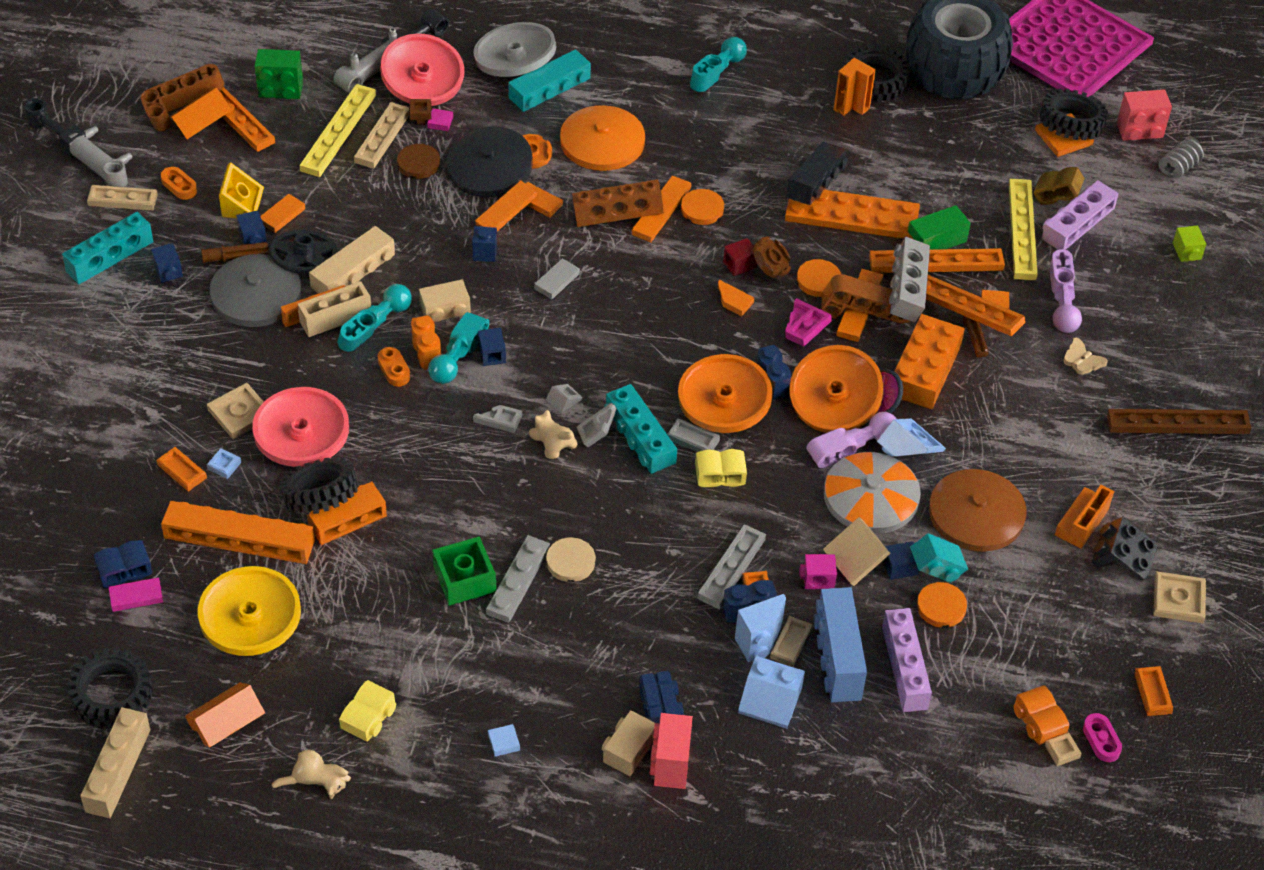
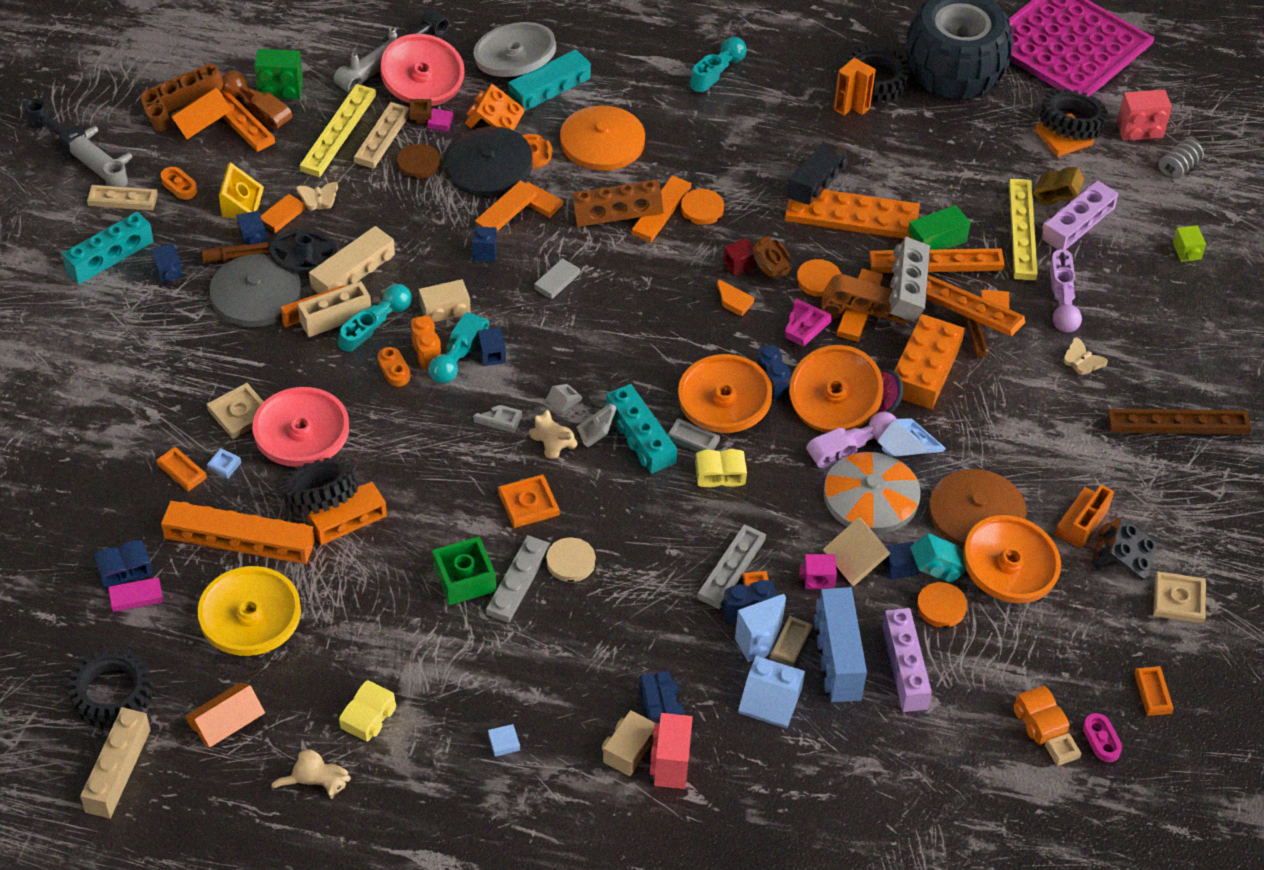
(263, 106): none -> dark orange beam
(318, 198): none -> tan animal
(495, 109): none -> orange bracket
(528, 501): none -> orange tile
(1011, 559): none -> orange dish

